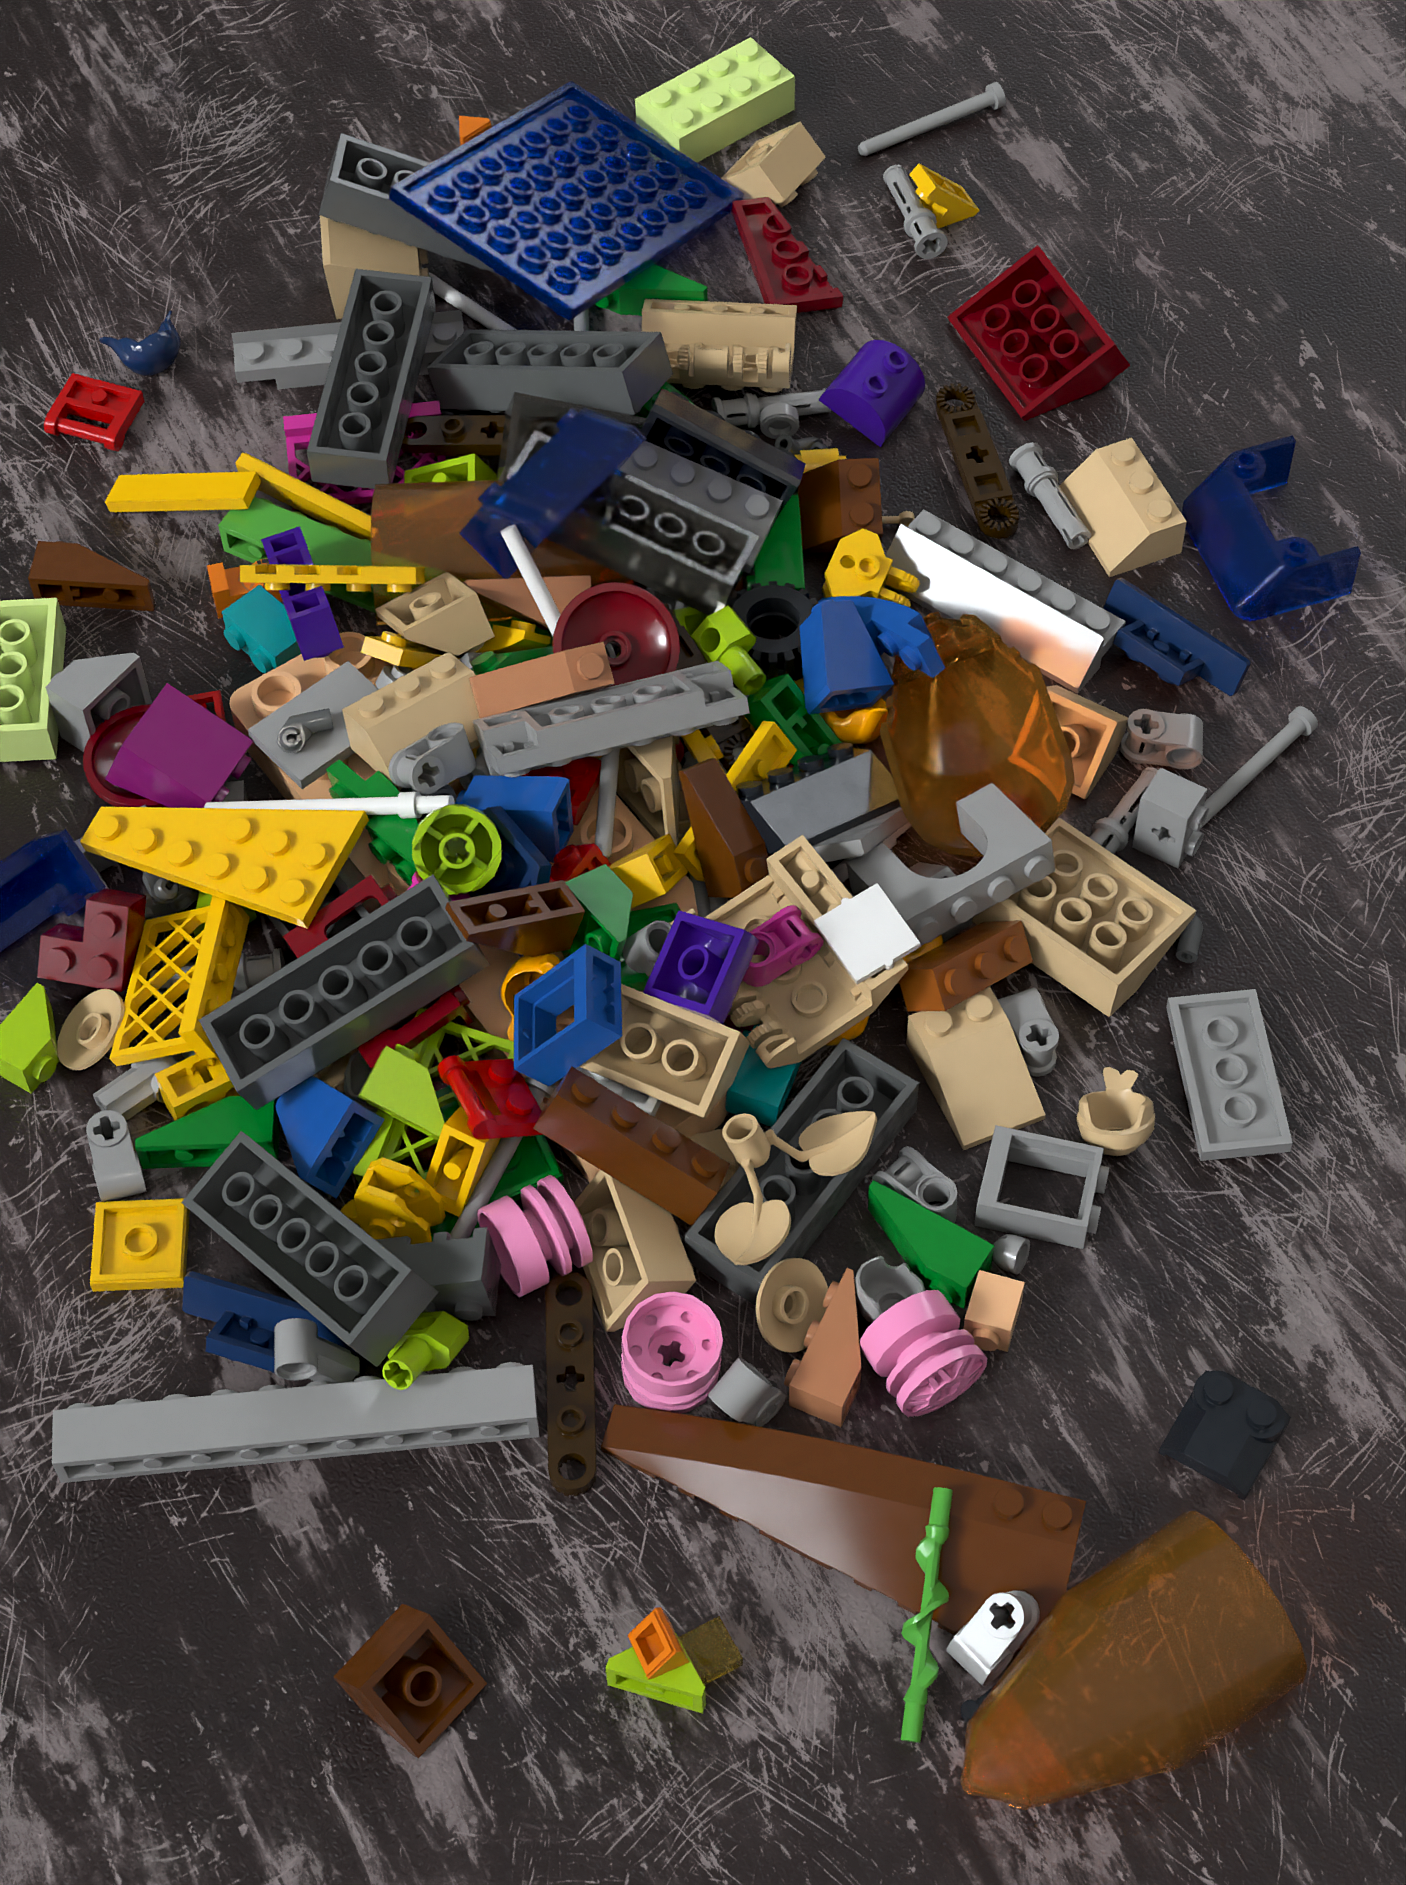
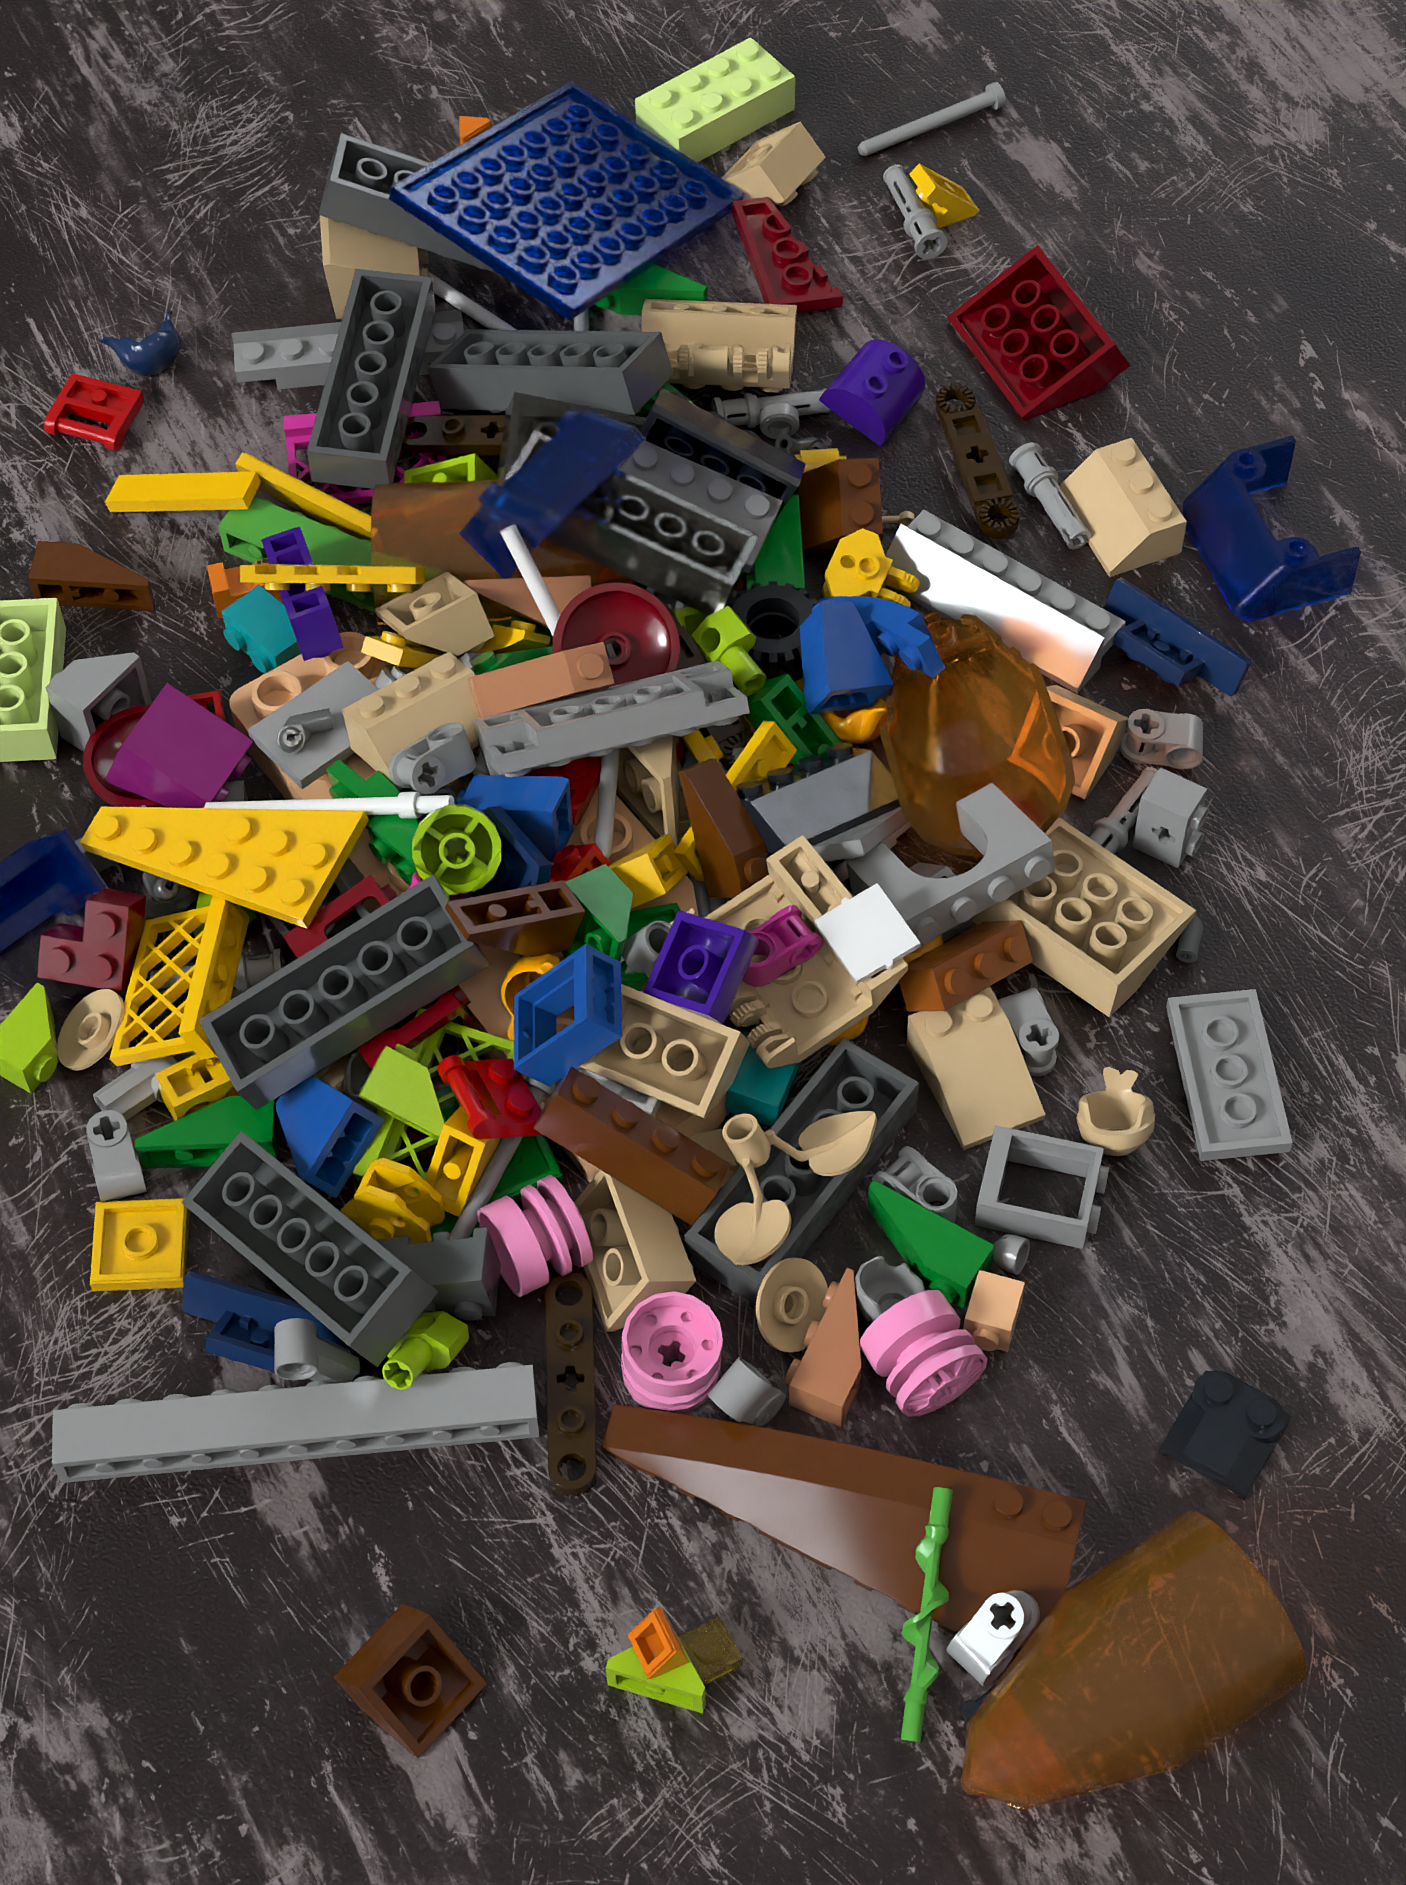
(1300, 723): light grey bar -> none

